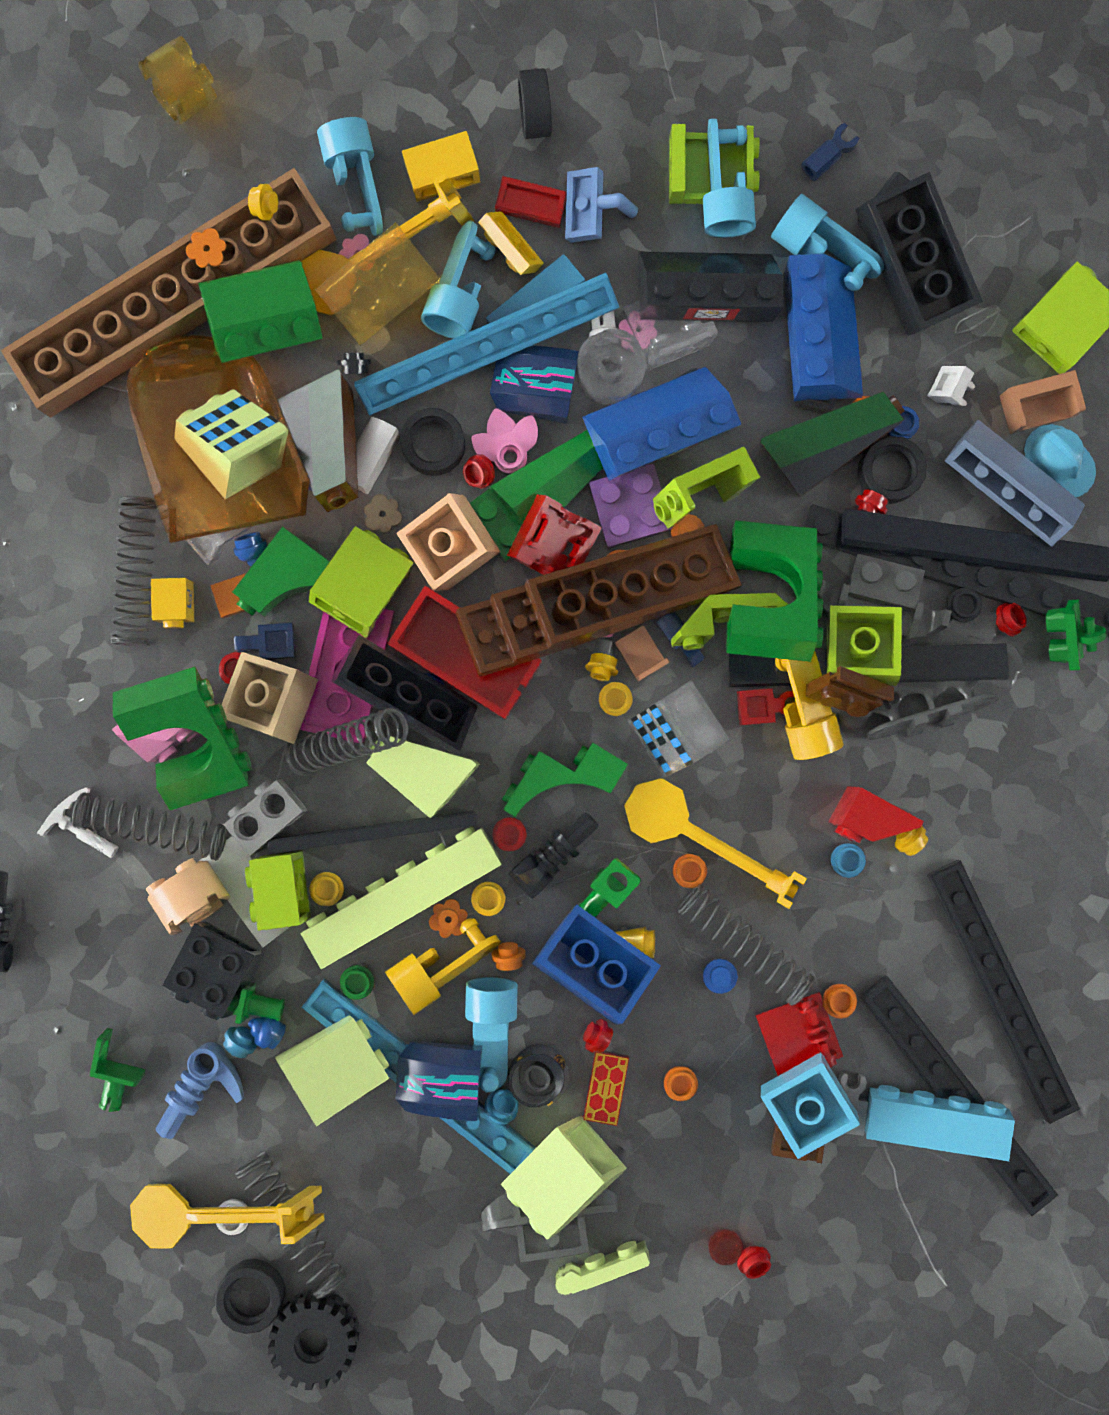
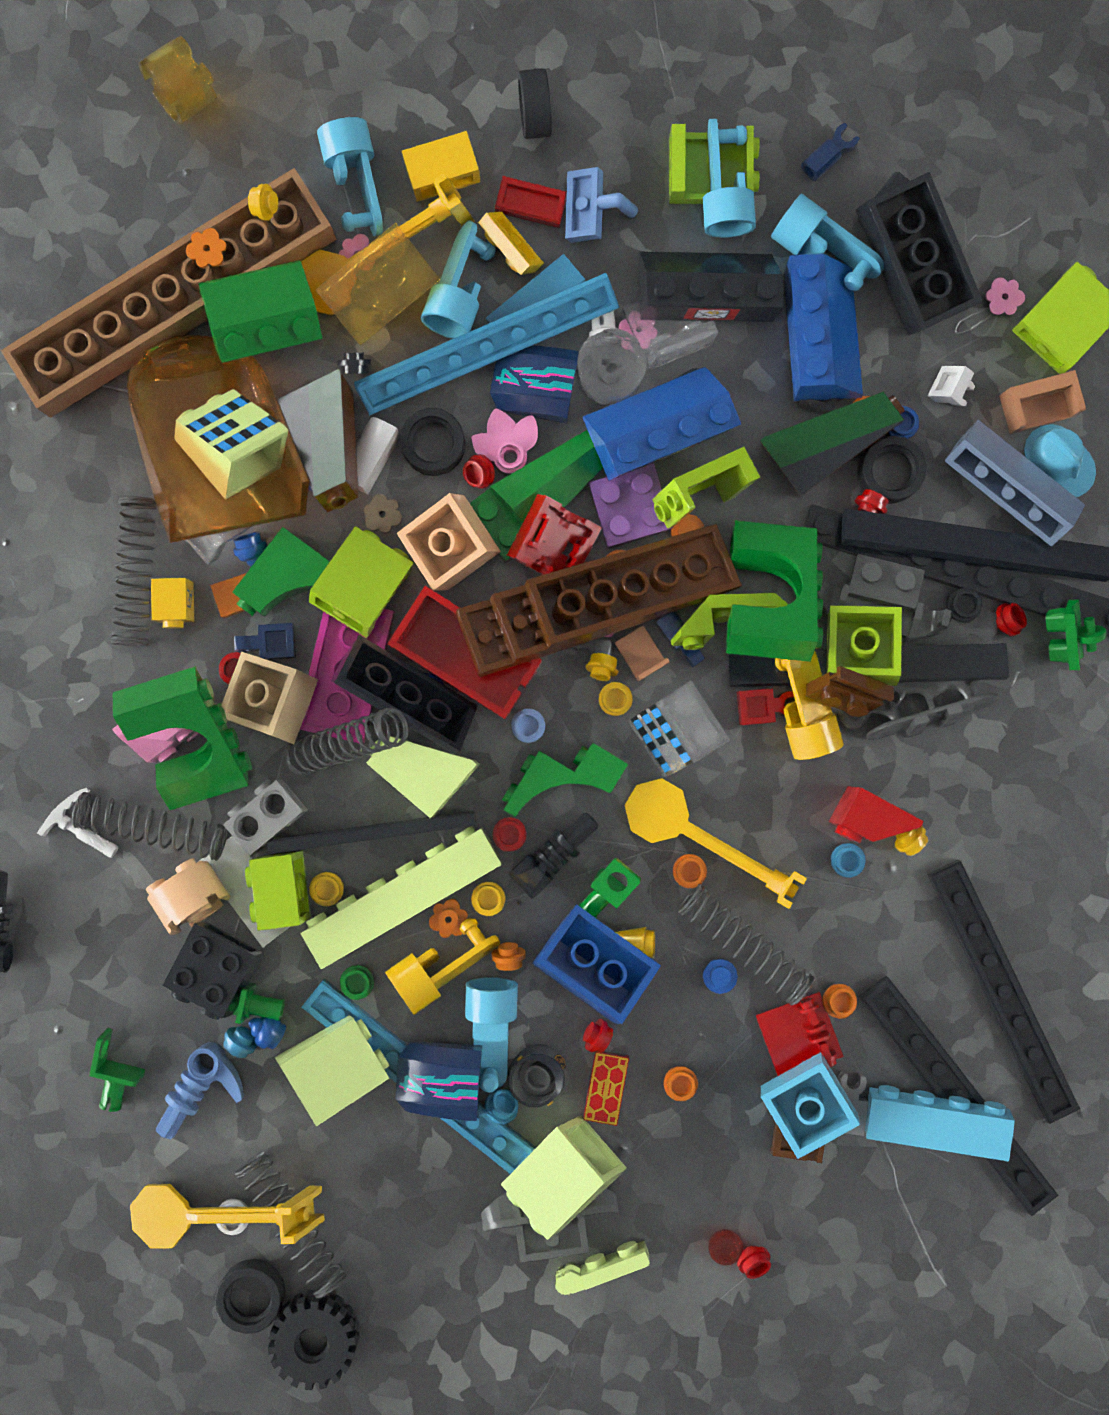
(528, 725): none -> light blue plate
(1010, 291): none -> bright pink plant

